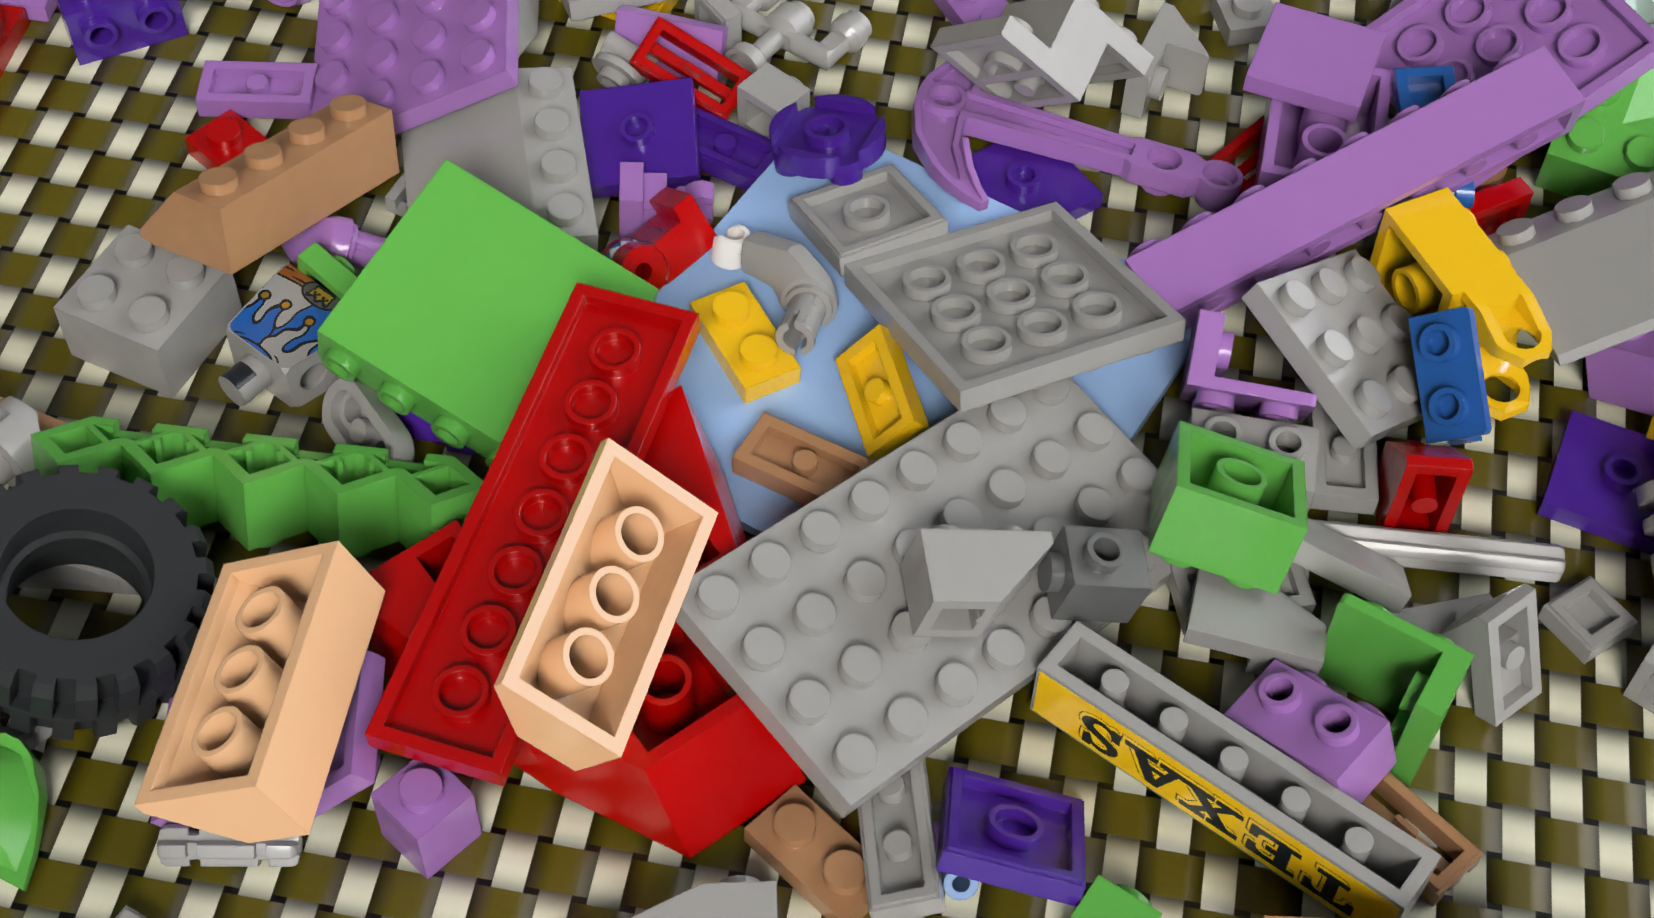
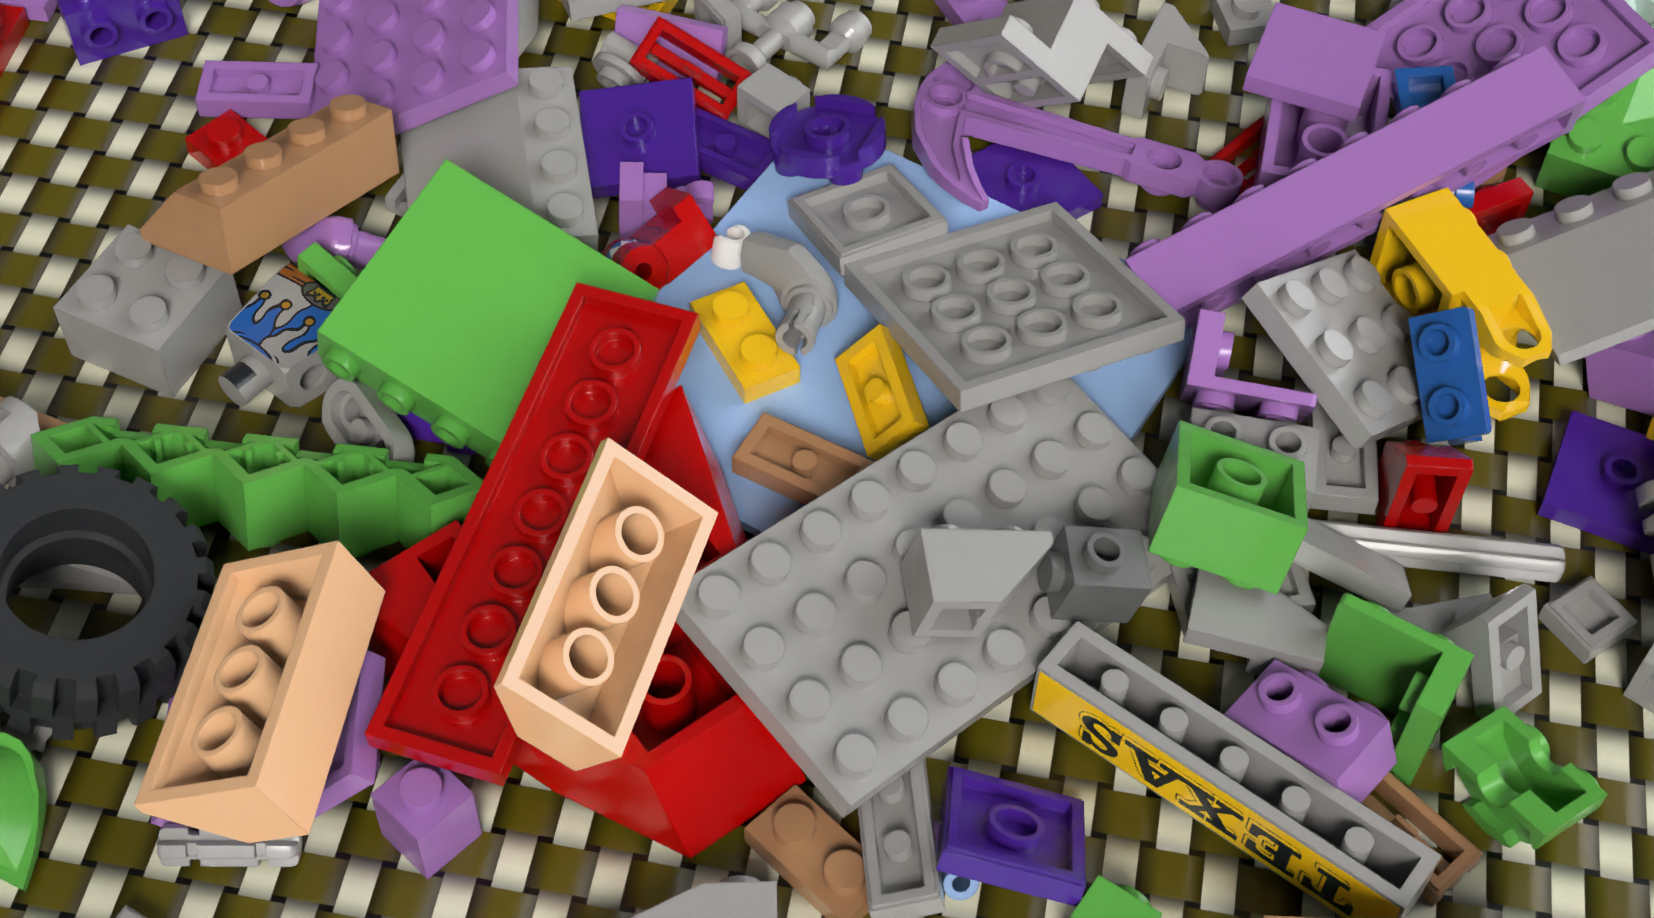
(1514, 782): none -> bright green cylinder

